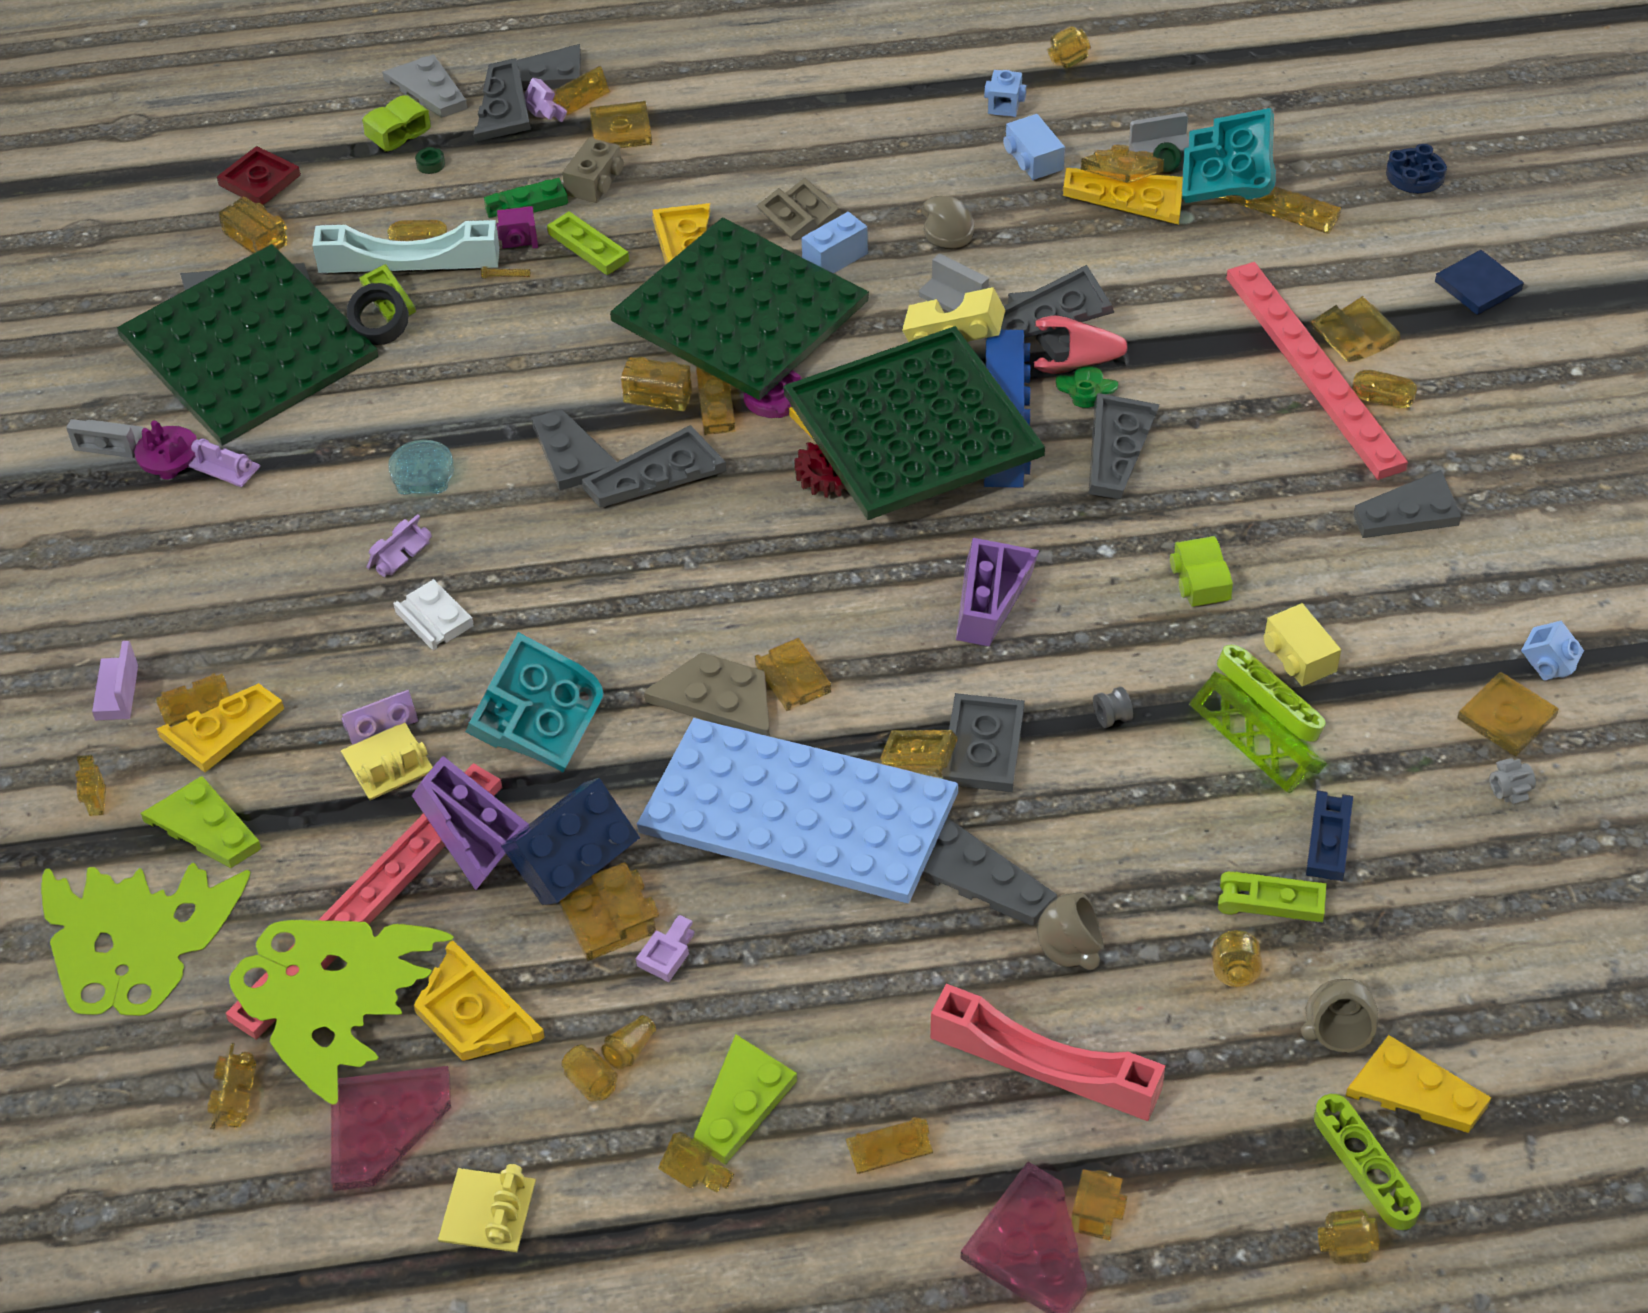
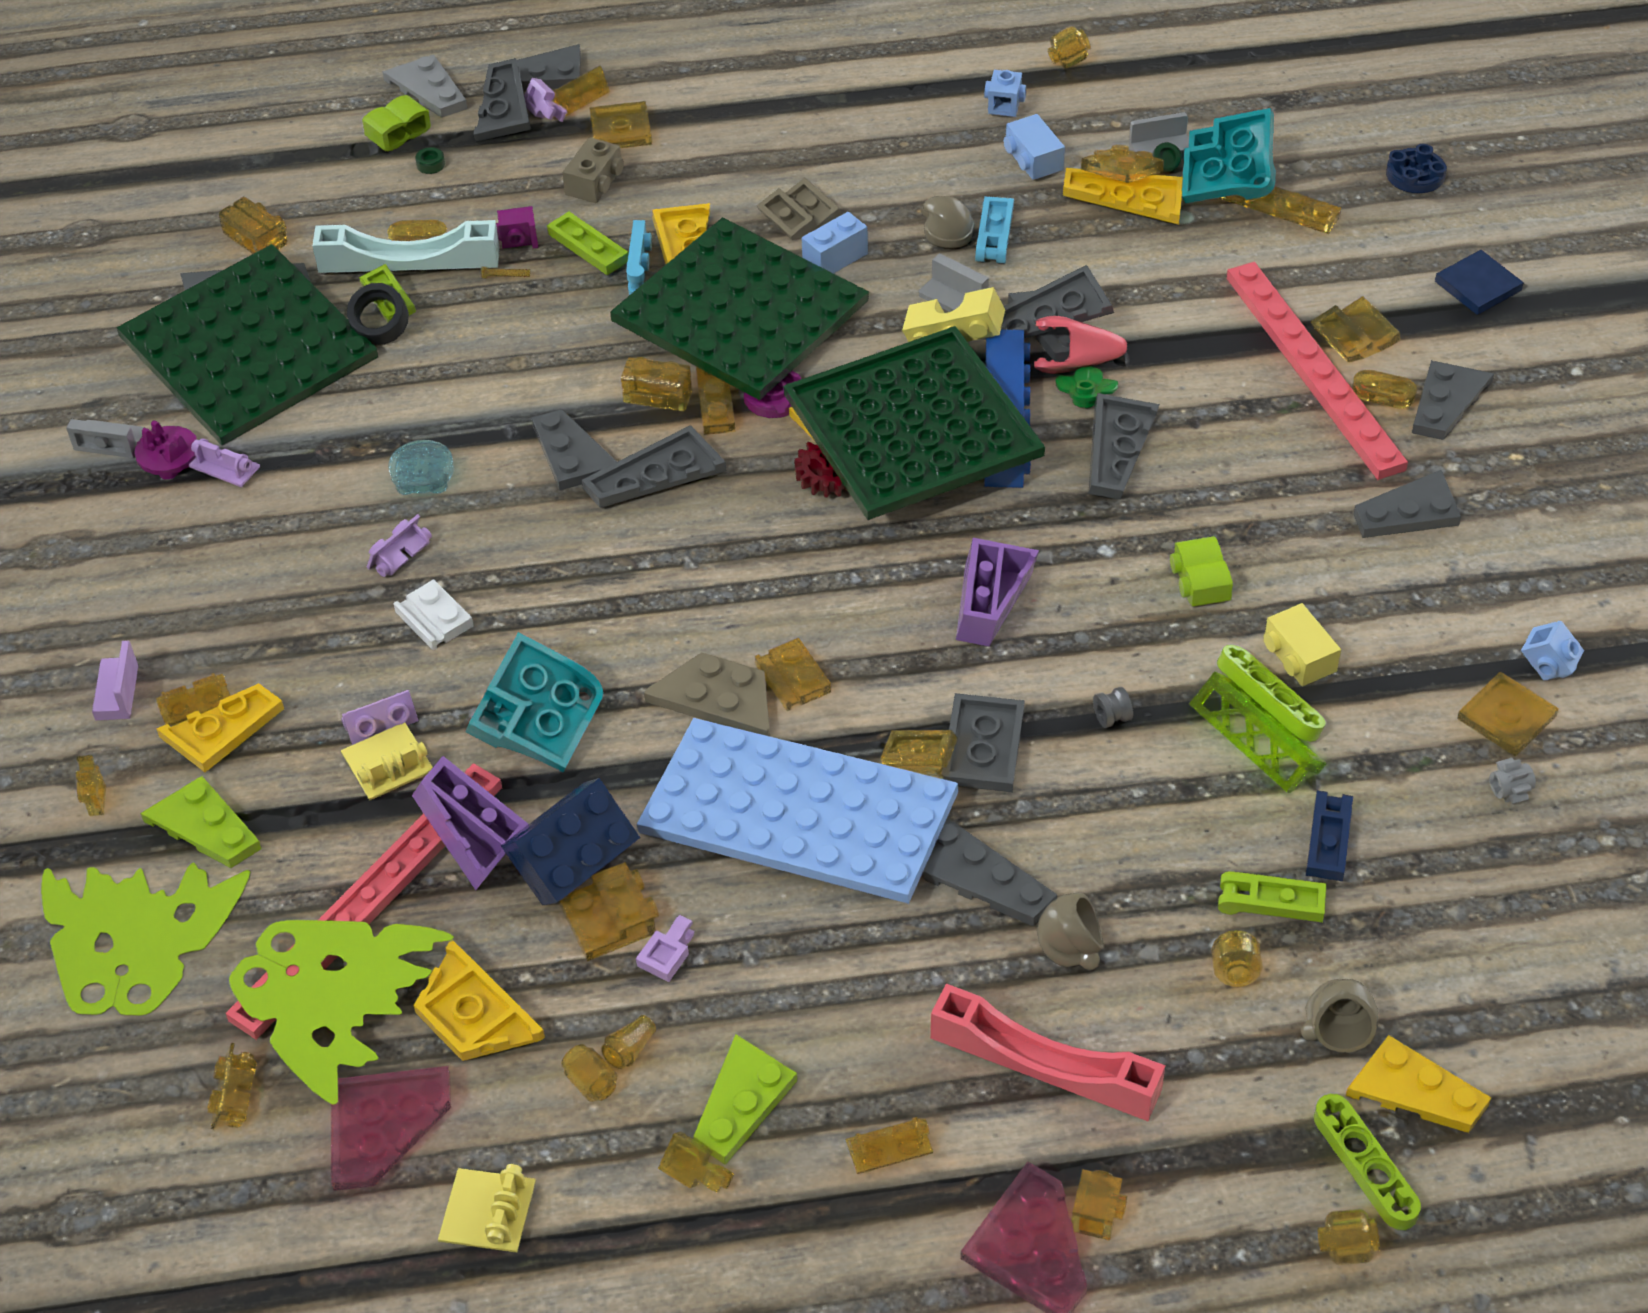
(258, 175): dark red plate -> none
(540, 196): green hinge -> none
(638, 258): none -> medium azure plate
(994, 229): none -> medium azure plate
(1446, 397): none -> dark grey wing

